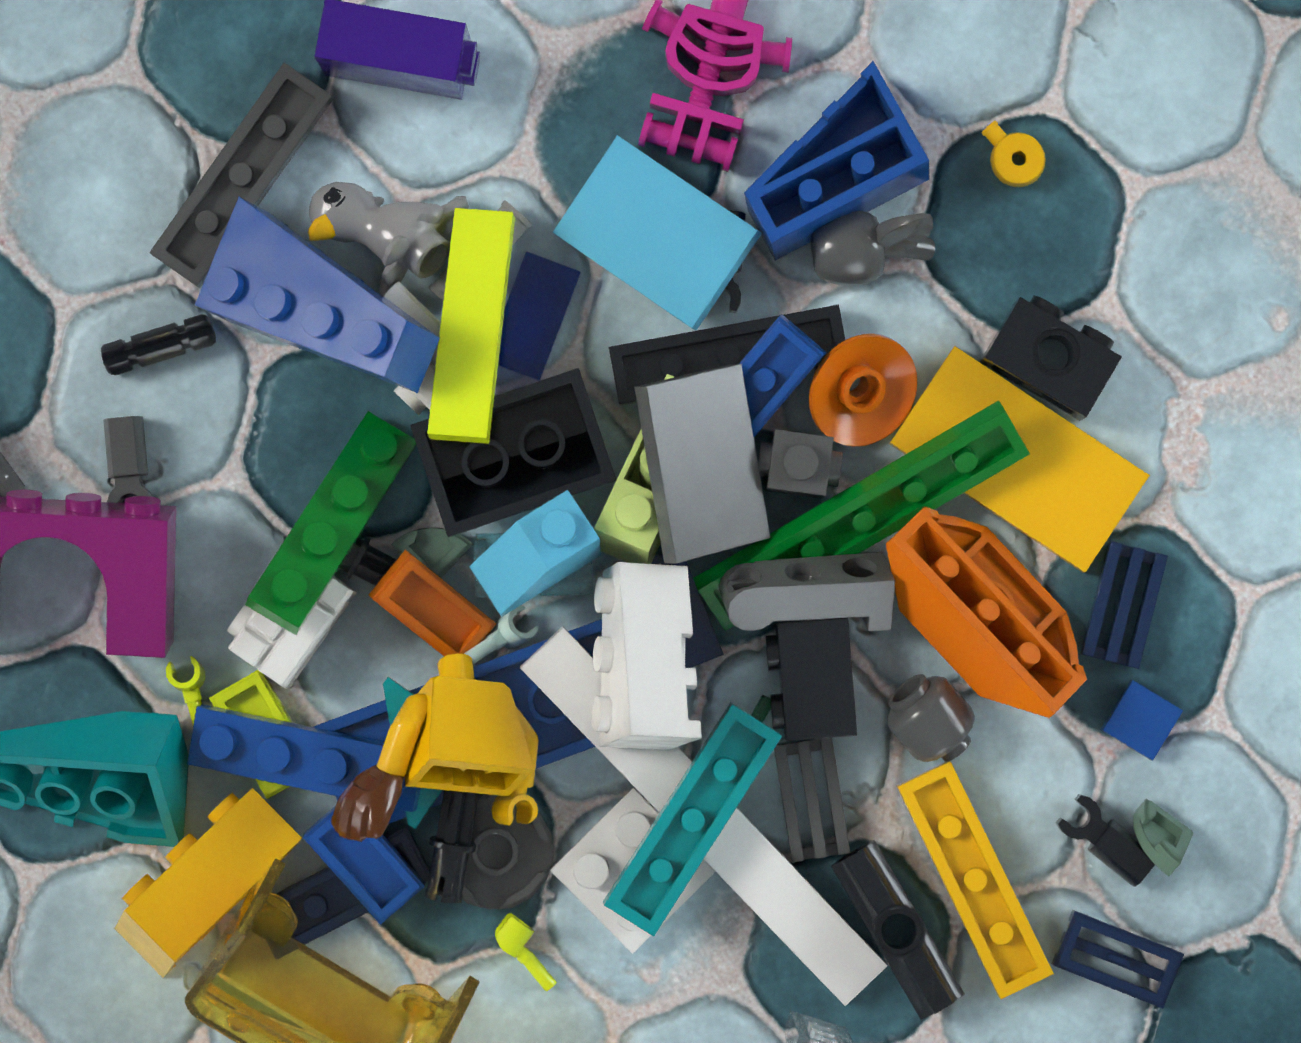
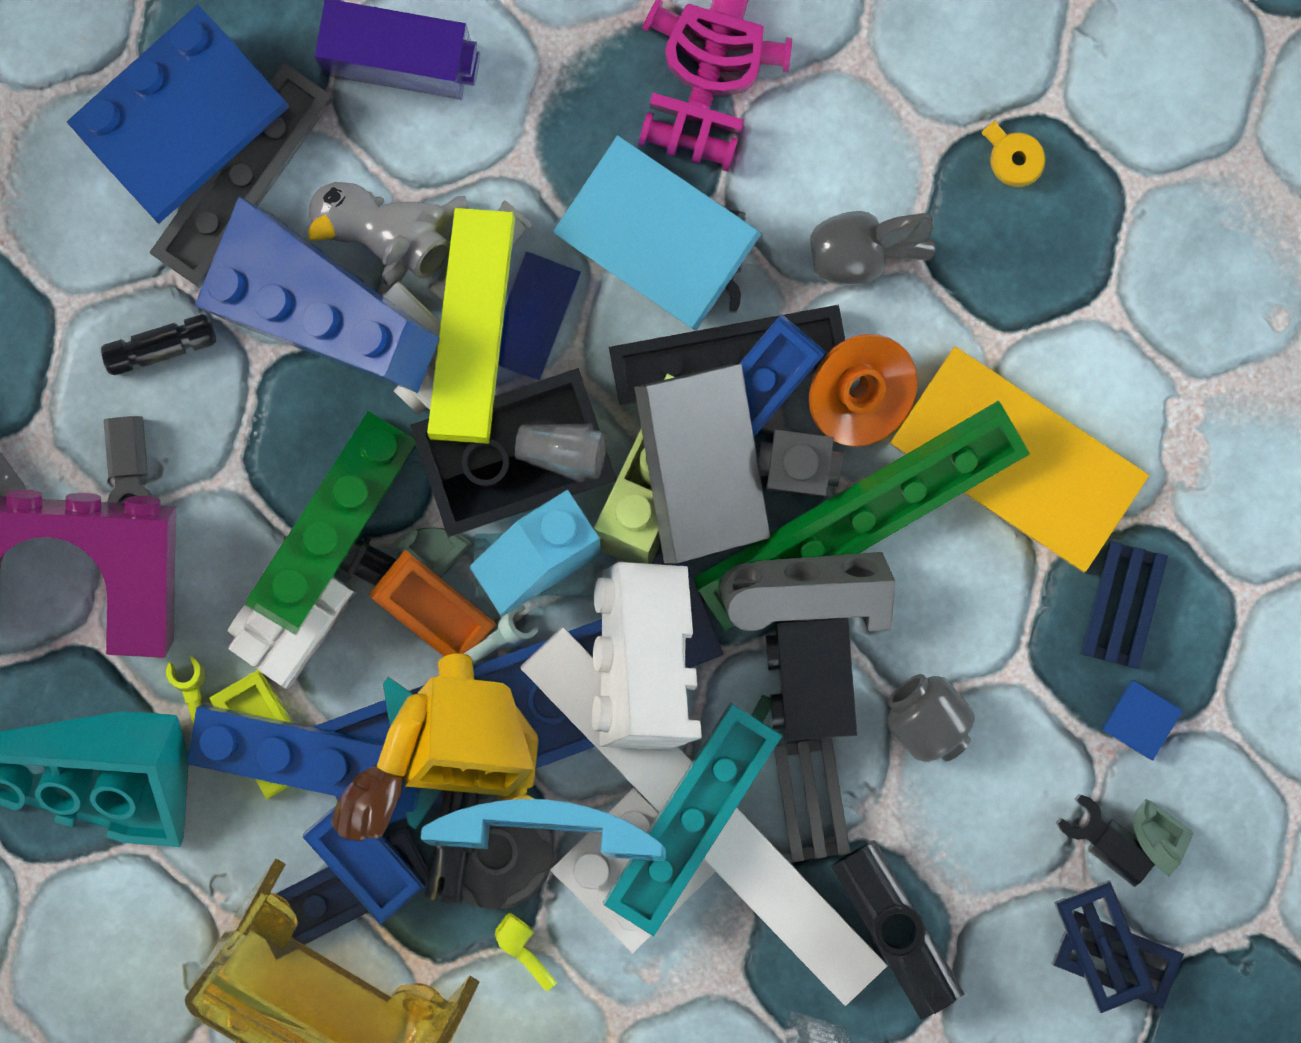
(178, 114): none -> blue slope
(204, 879): yellow wedge -> none
(471, 826): none -> medium azure slope
(563, 448): none -> clear cone
(843, 164): blue wedge -> none
(975, 879): yellow plate -> none
(984, 612): orange wedge -> none
(1016, 357): black brick -> none
(1085, 900): none -> dark blue tile

